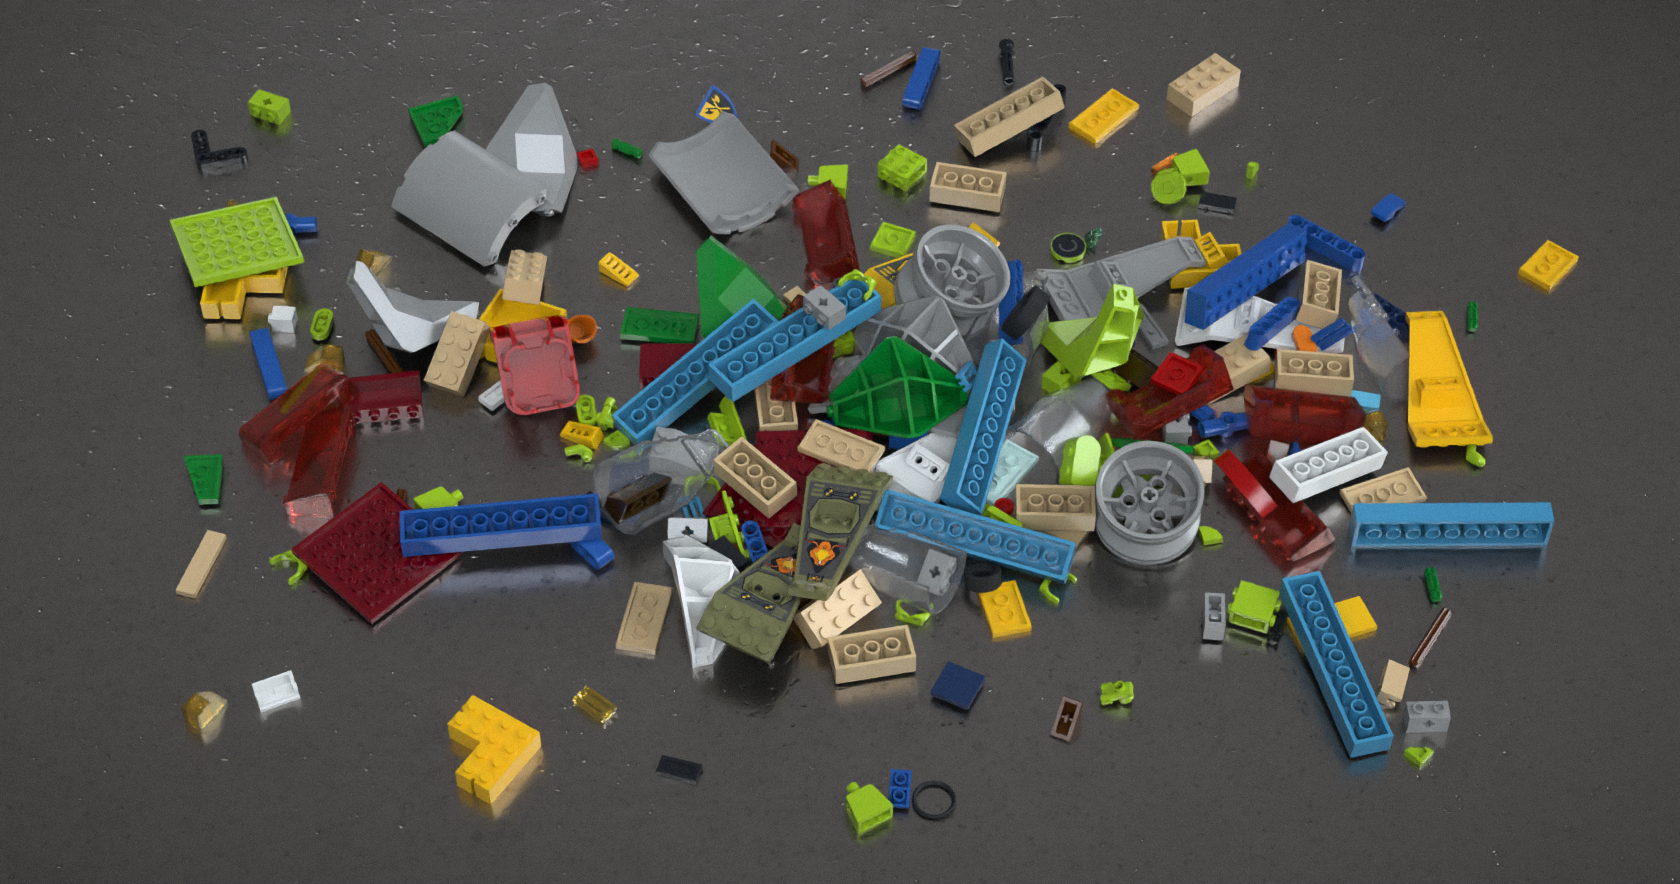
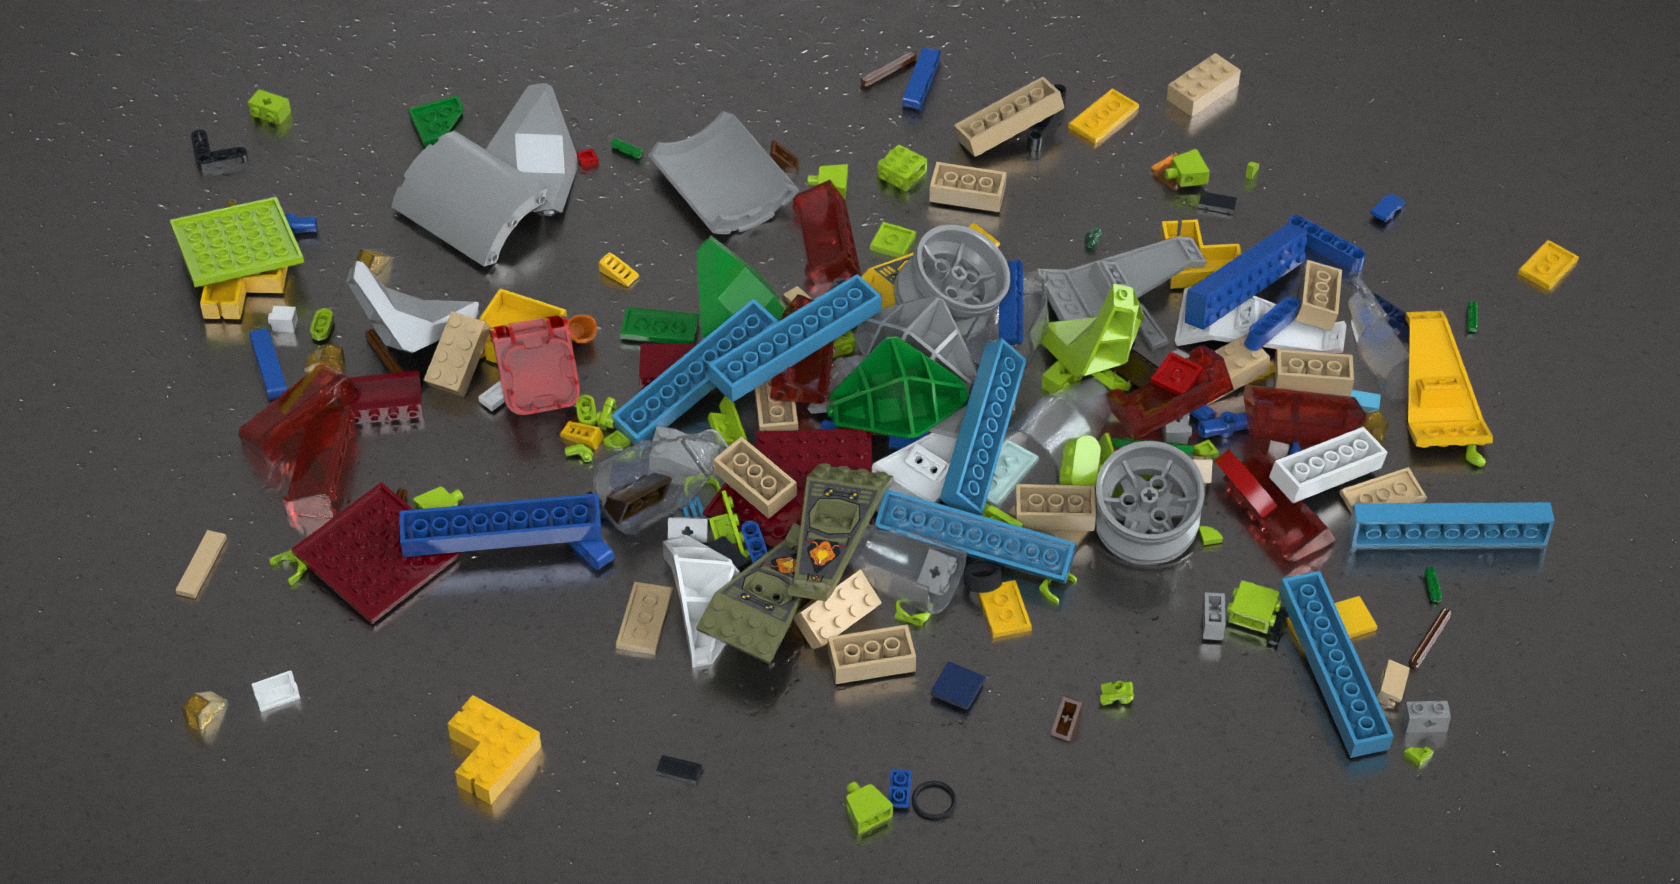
(205, 476): green wing -> none
(524, 277): tan brick -> none
(602, 704): clear yellow tile -> none
(714, 104): shield -> none
(824, 307): light grey brick -> none
(840, 447): tan tile -> none
(857, 275): lime cap -> none
(963, 370): dark azure tile -> none
(1005, 505): red tile -> none
(1007, 56): black pin -> none
(1025, 312): black tyre -> none
(1068, 247): black tile -> none
(1168, 186): lime tile -> none
(1215, 261): yellow slope -> none
(1302, 339): orange tile -> none
(1333, 335): blue tile -> none

